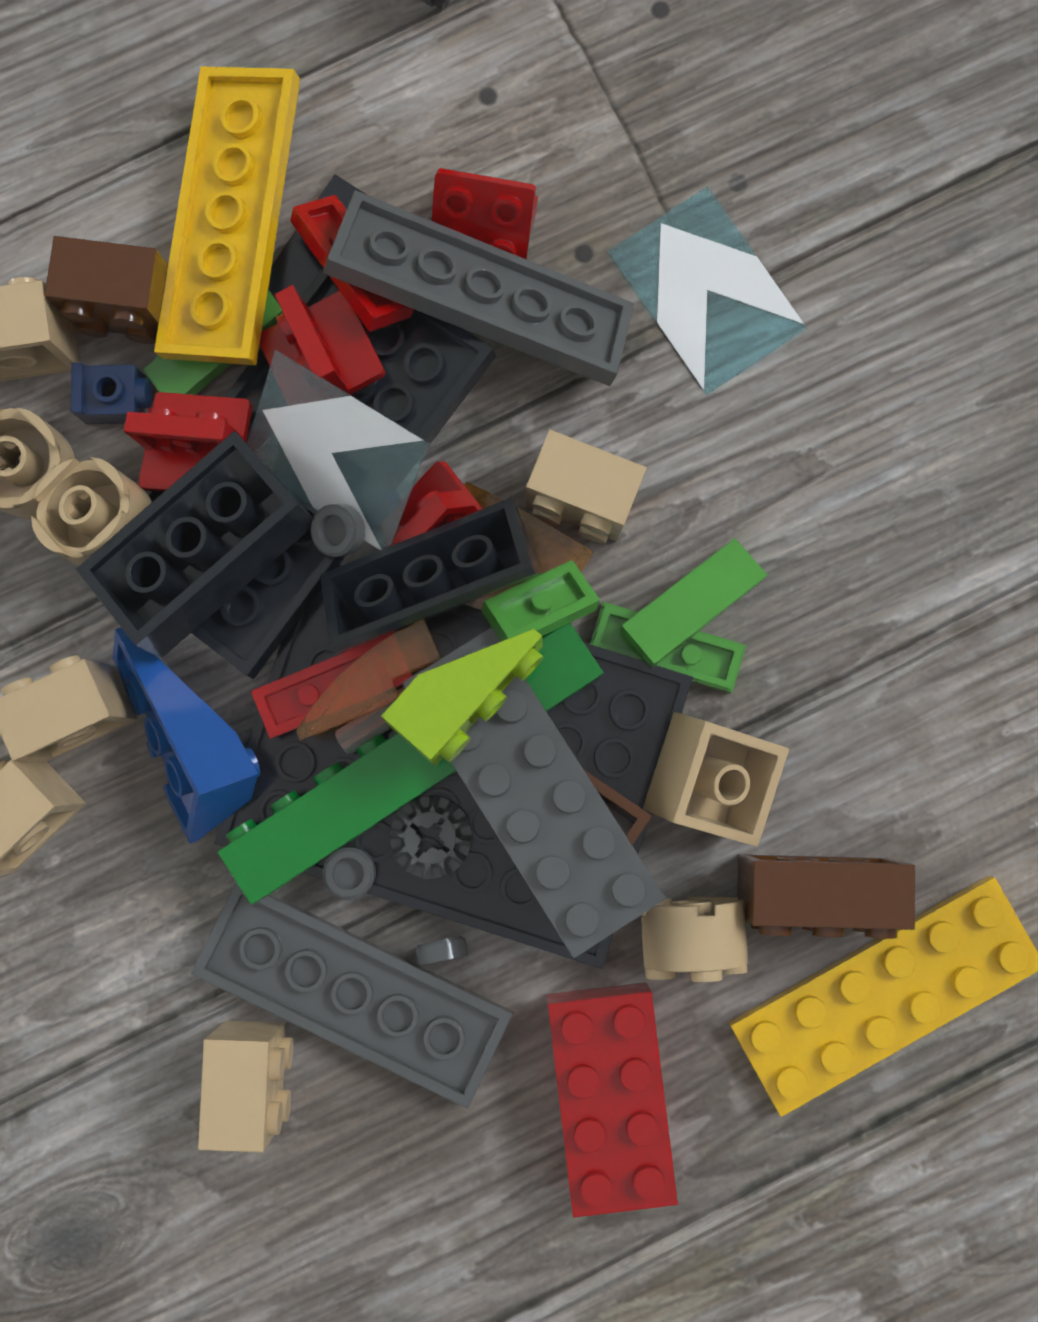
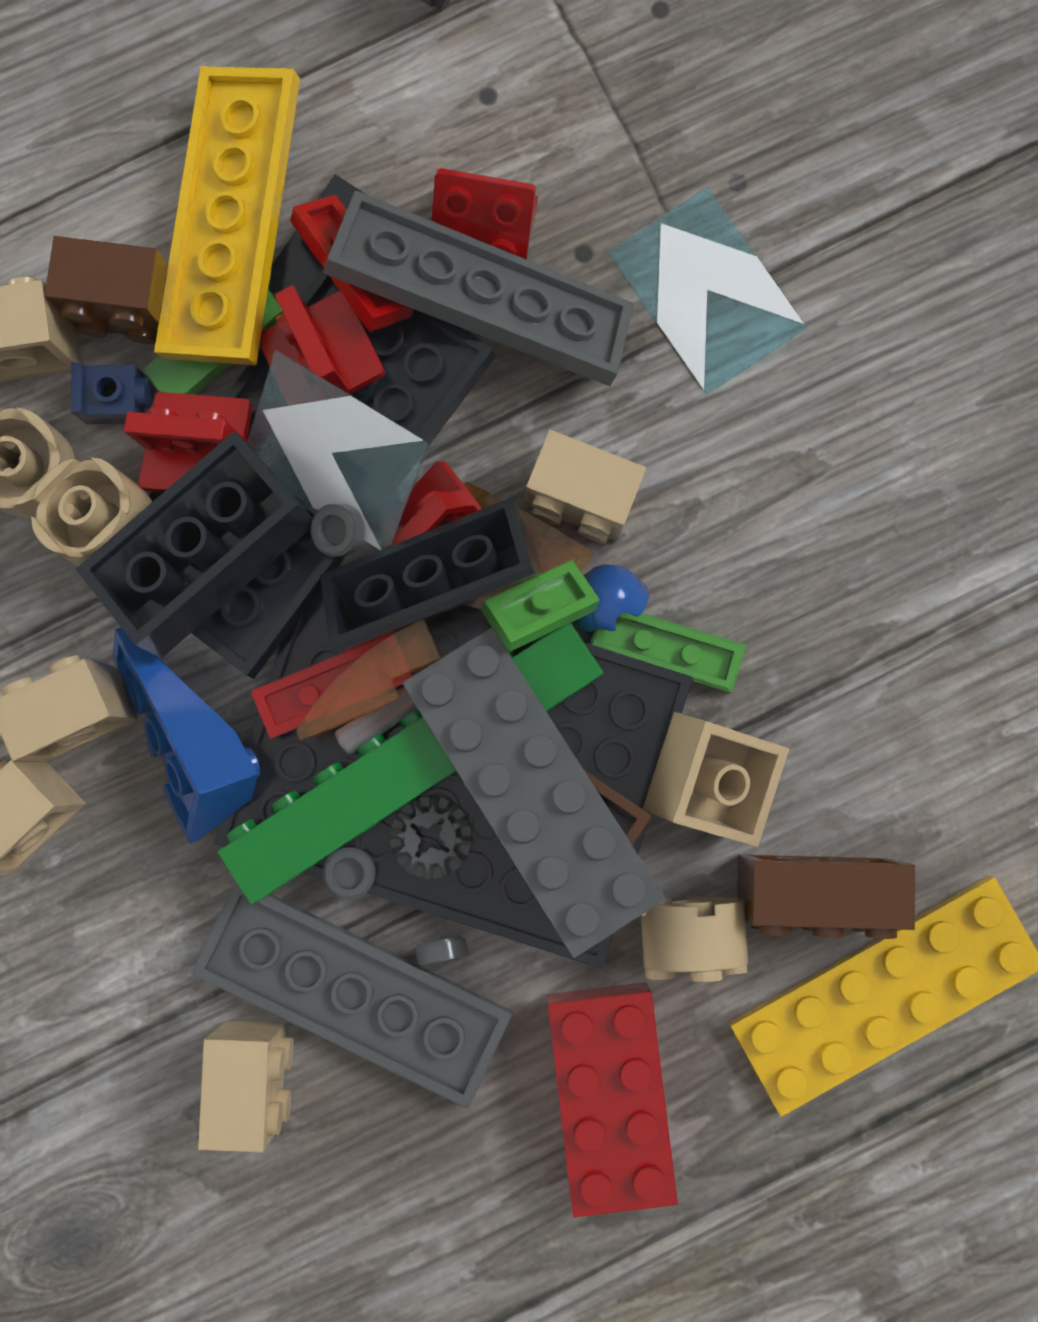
(452, 697): lime slope -> none
(618, 593): none -> blue hair
(693, 603): bright green tile -> none

